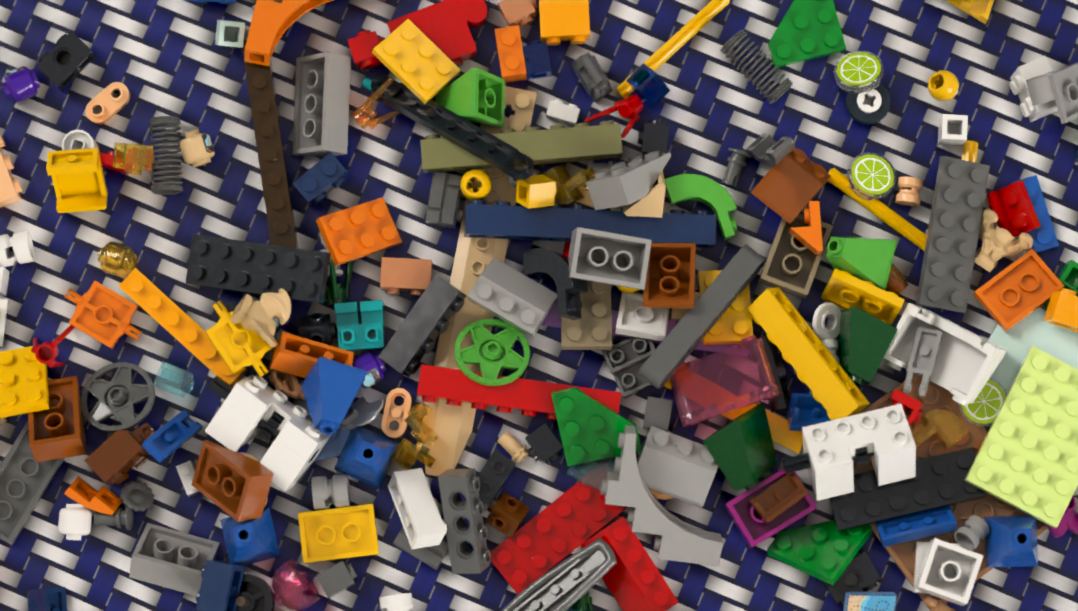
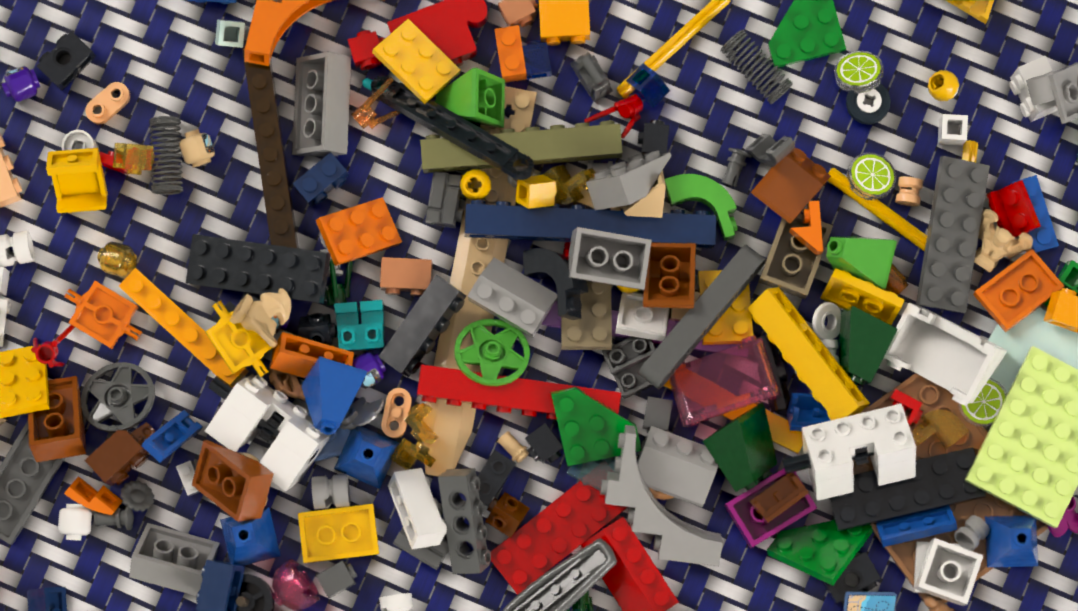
(174, 380): clear light blue brick -> none
(563, 113): white piece -> none
(923, 358): light grey hinge -> none

